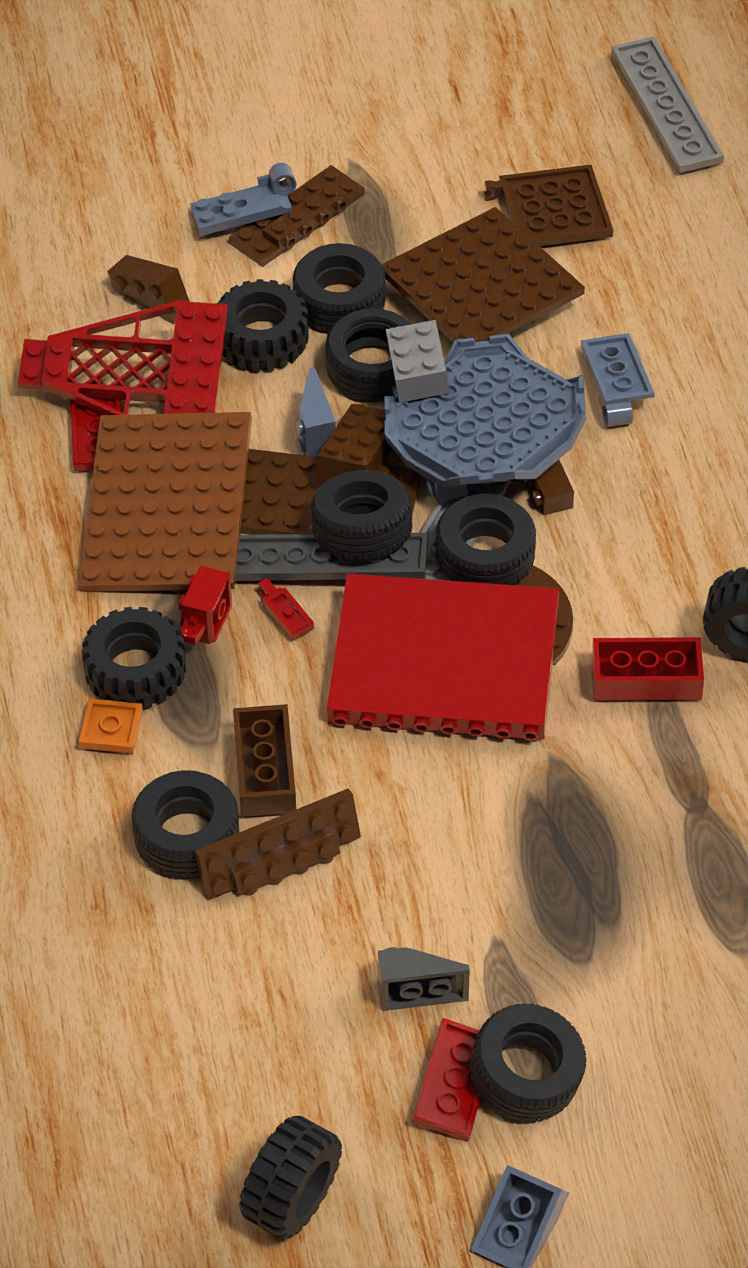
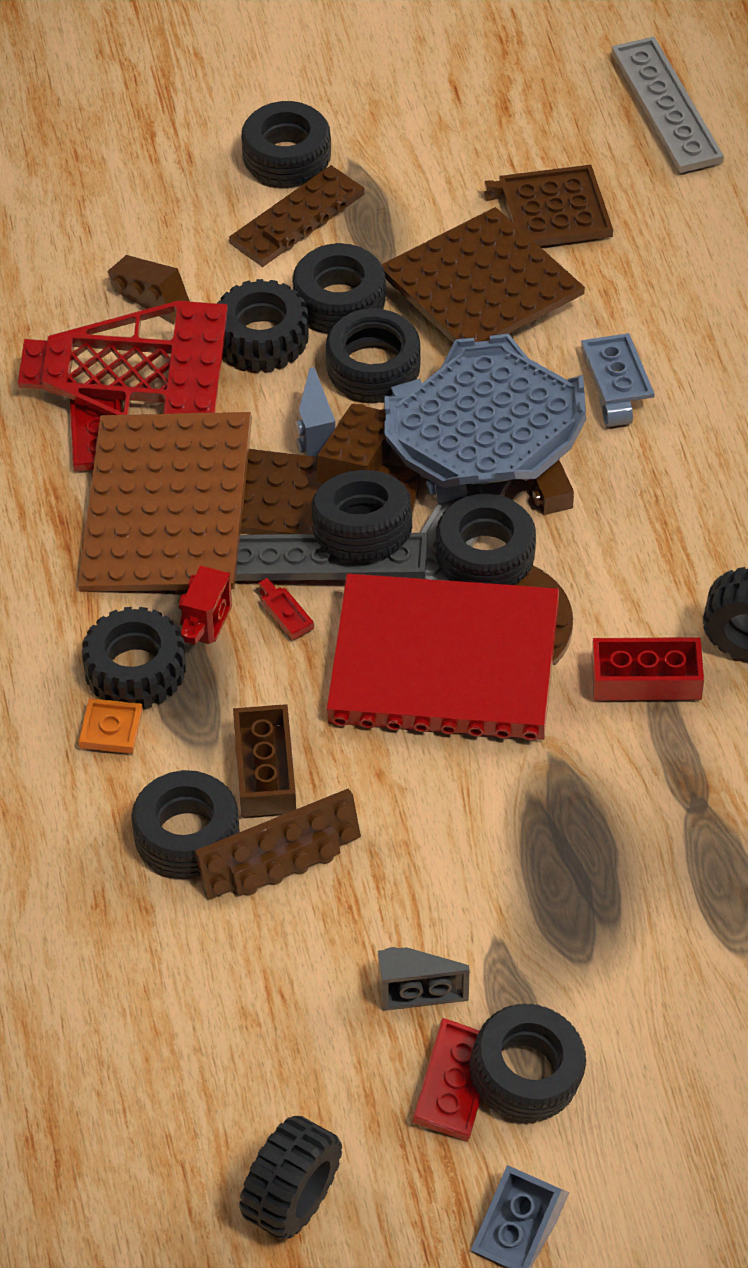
(247, 205): sand blue hinge -> none
(282, 123): none -> black tyre
(417, 361): light grey brick -> none

